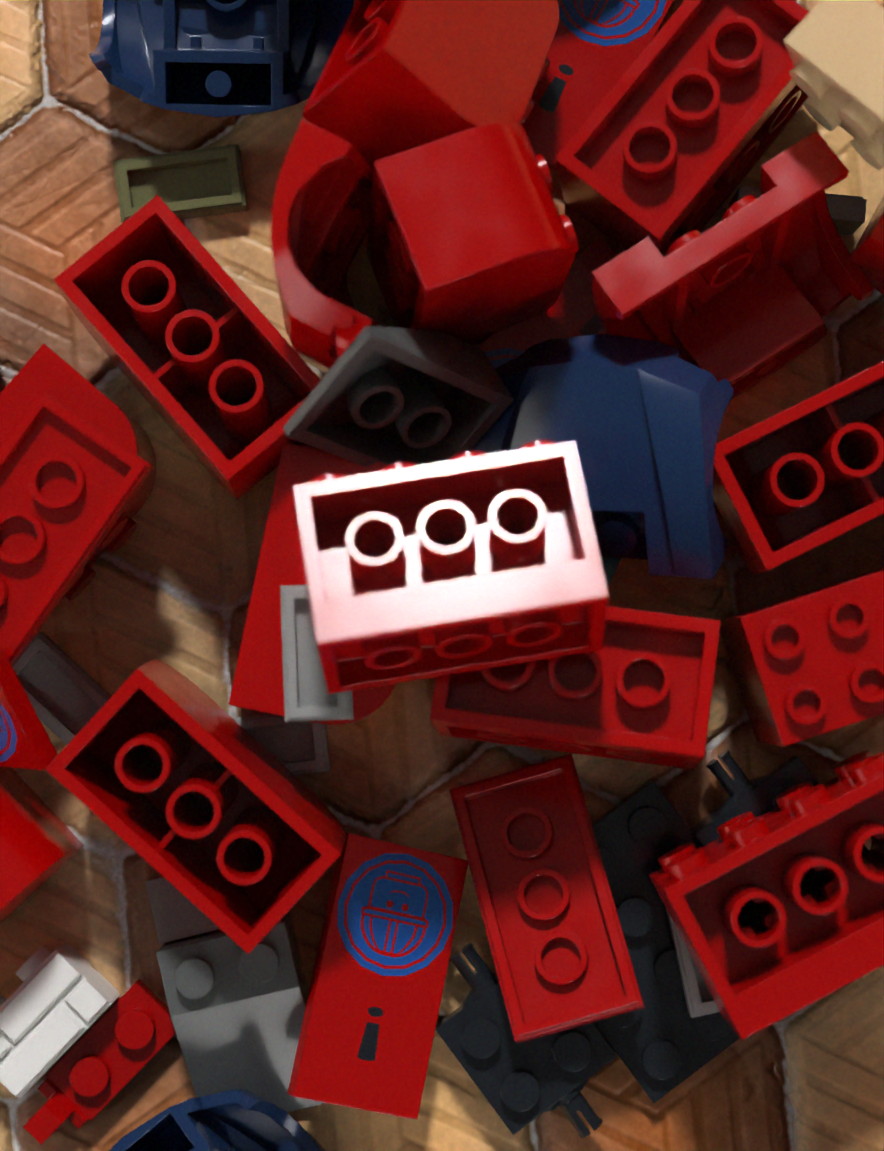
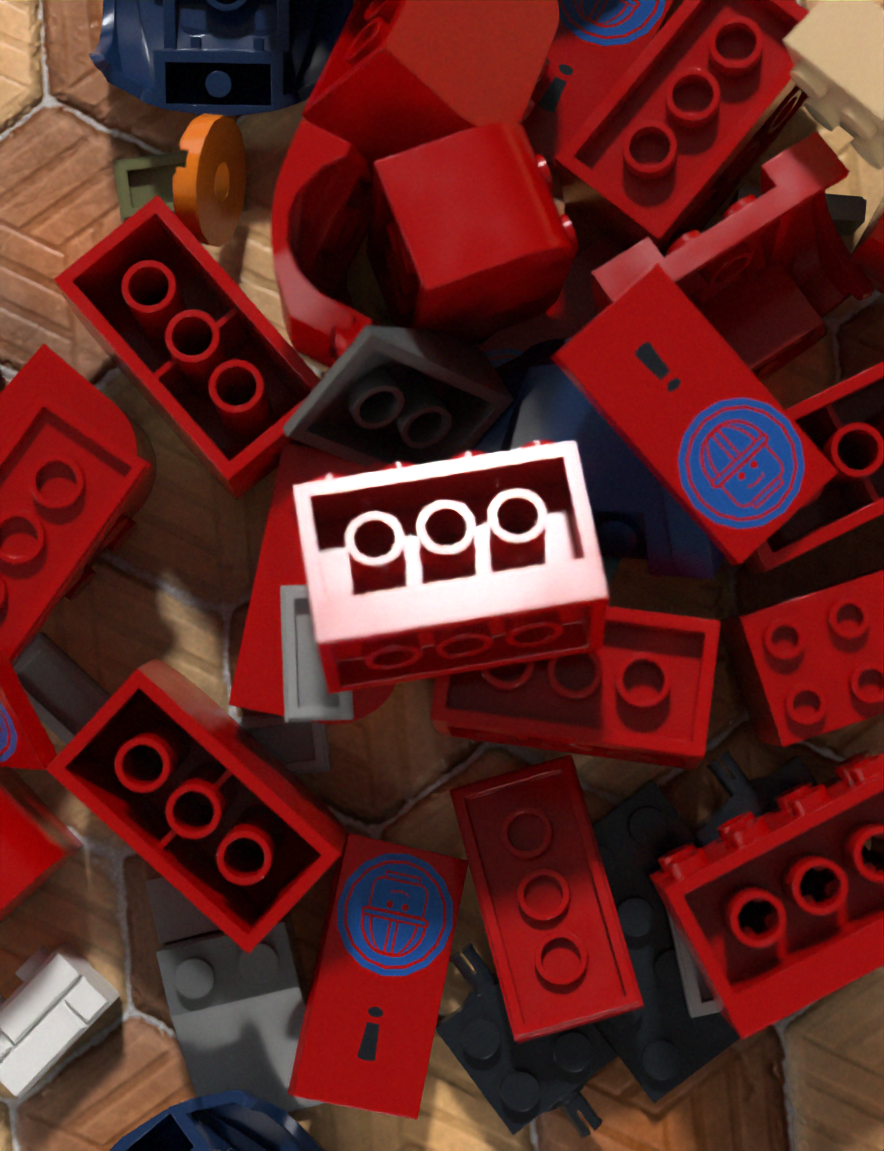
(103, 1061): red hinge -> none
(213, 183): none -> orange tile
(694, 414): none -> red tile

